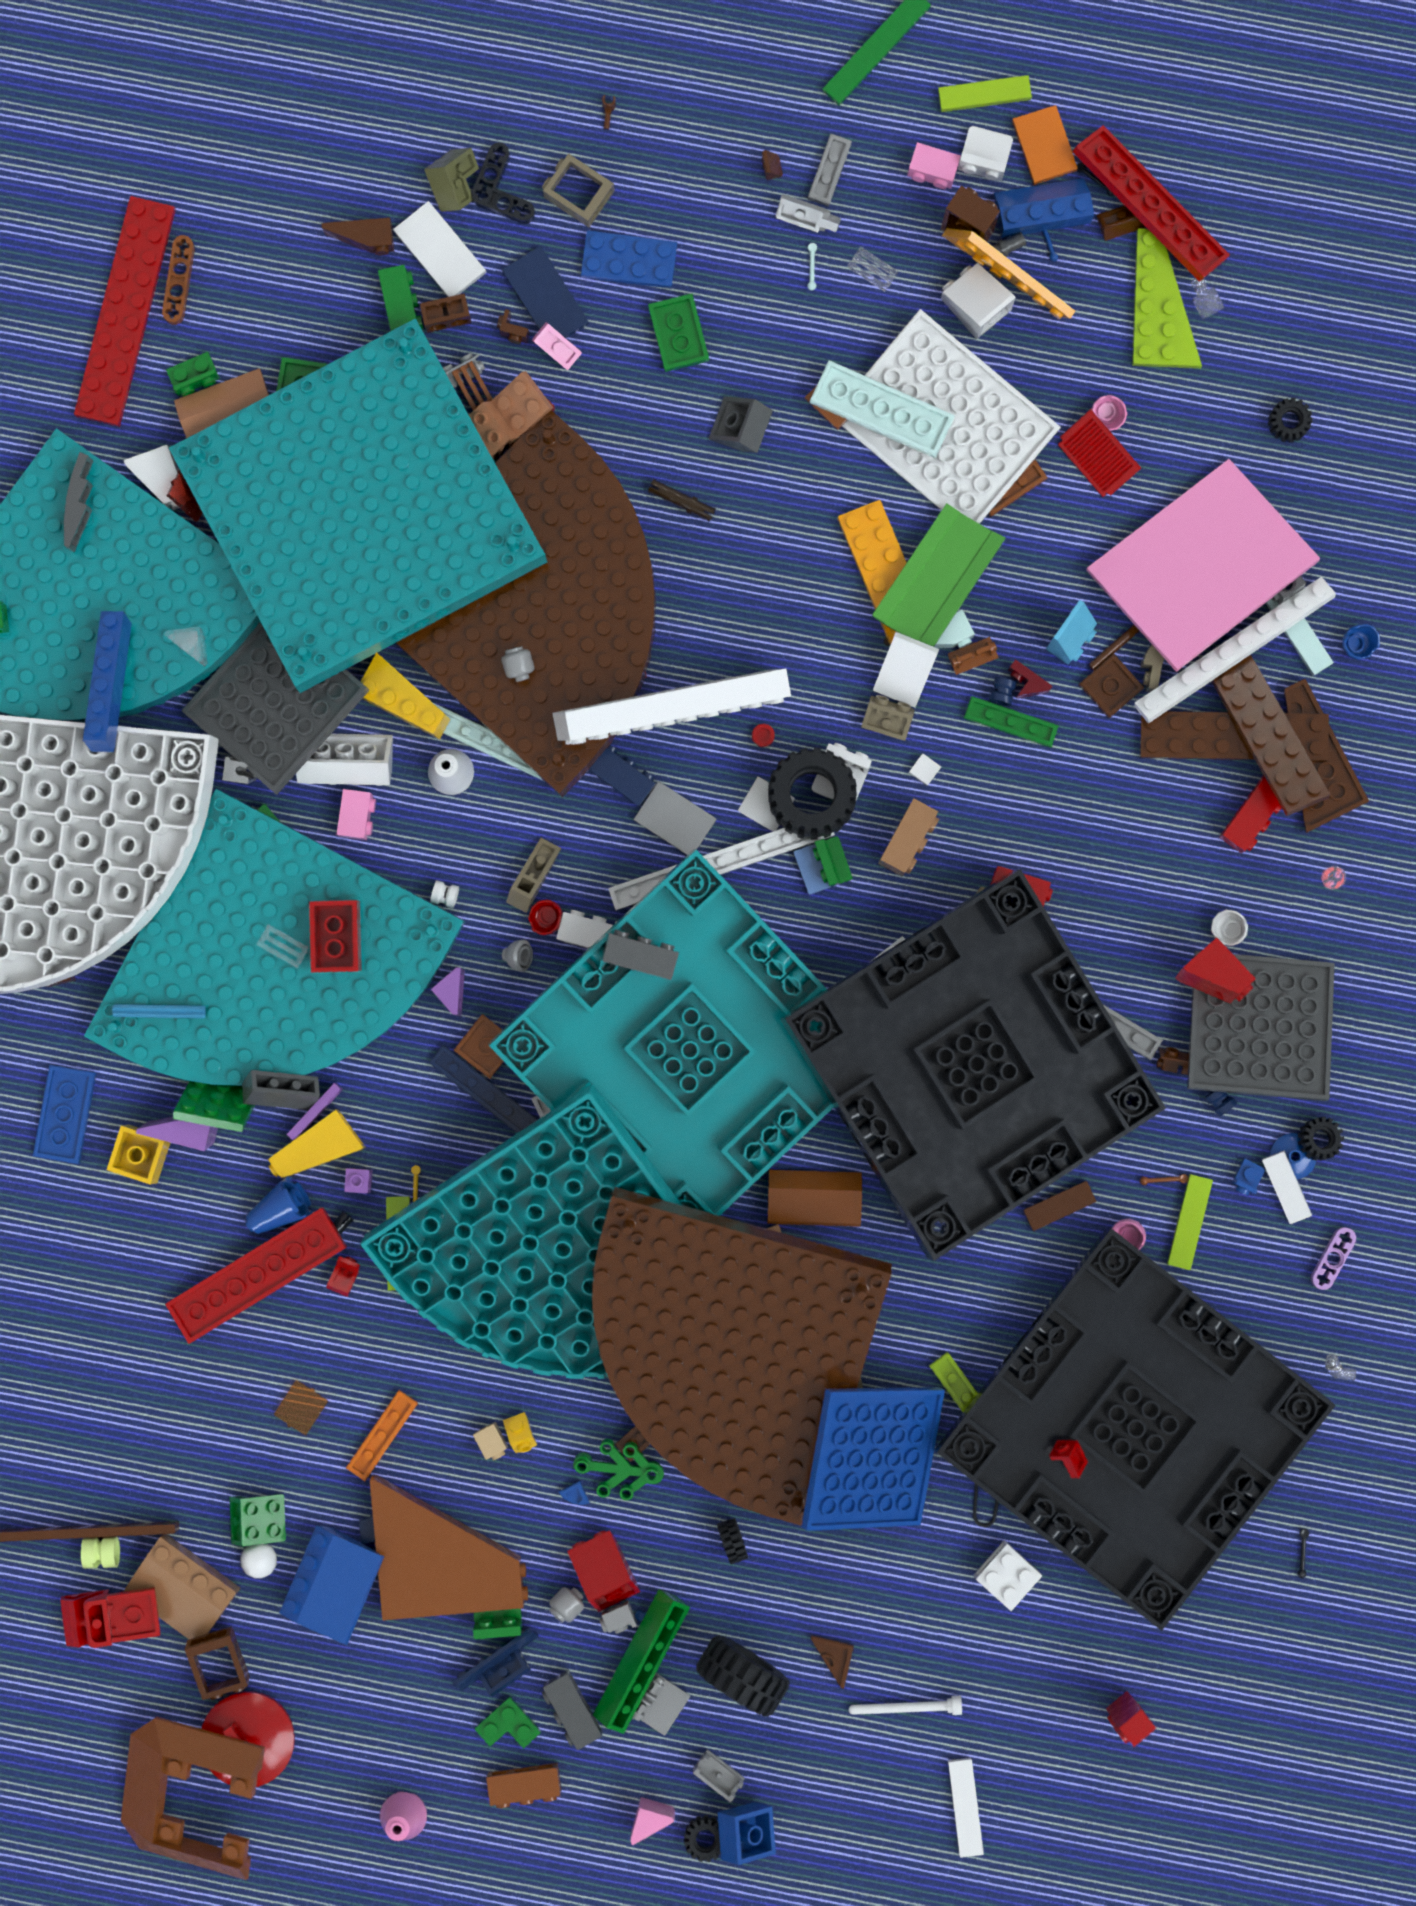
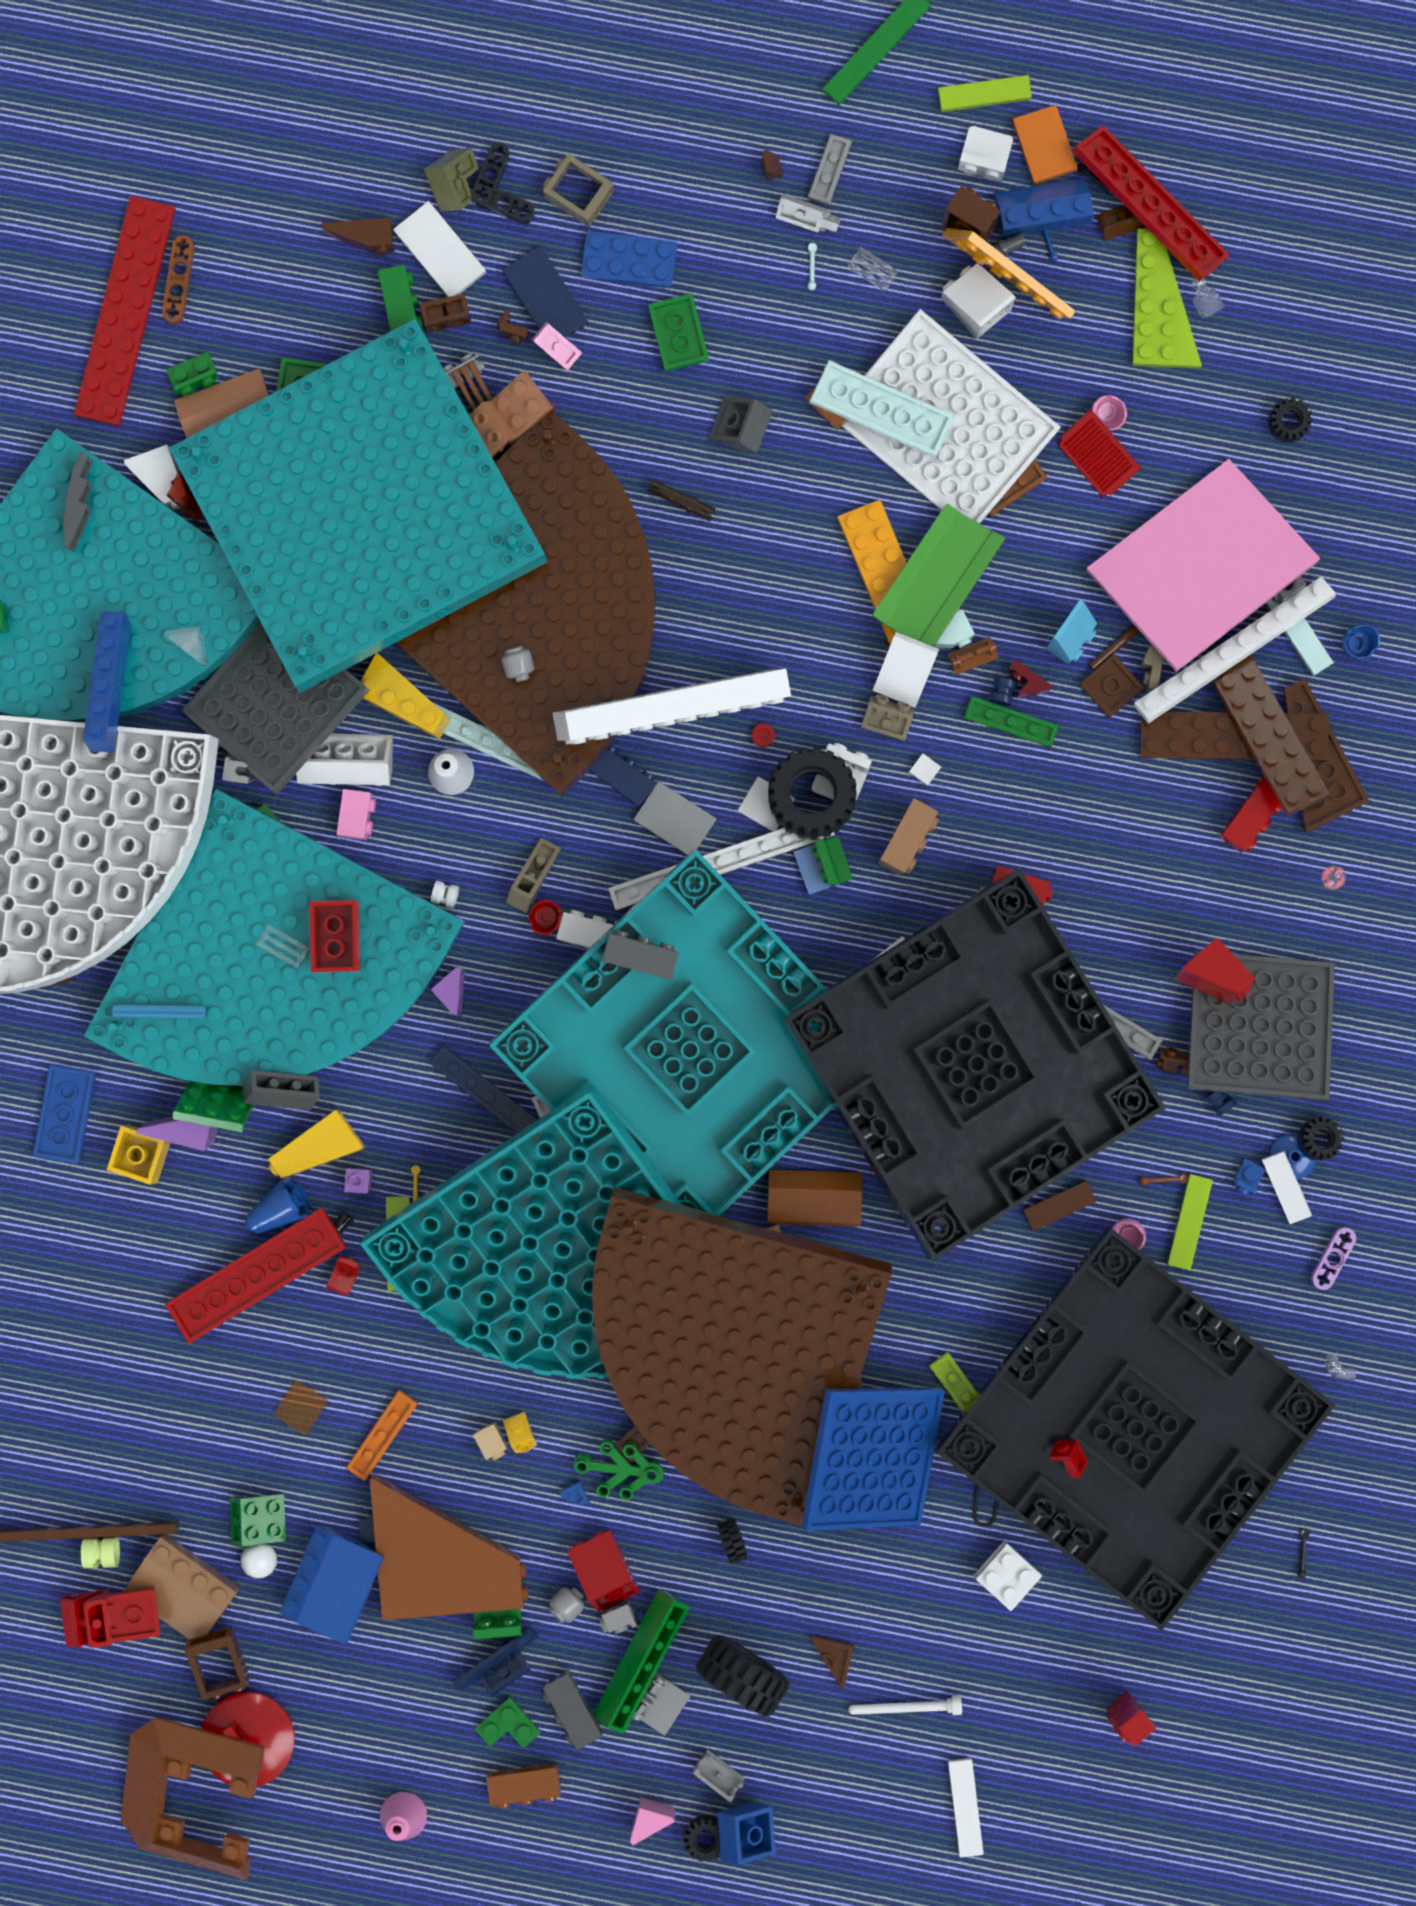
(315, 1111): medium lavender tile -> none
(475, 1046): dark orange tile -> none
(518, 955): light grey brick -> none
(608, 109): reddish brown hand -> none
(933, 166): bright pink brick -> none
(1229, 927): white hair -> none

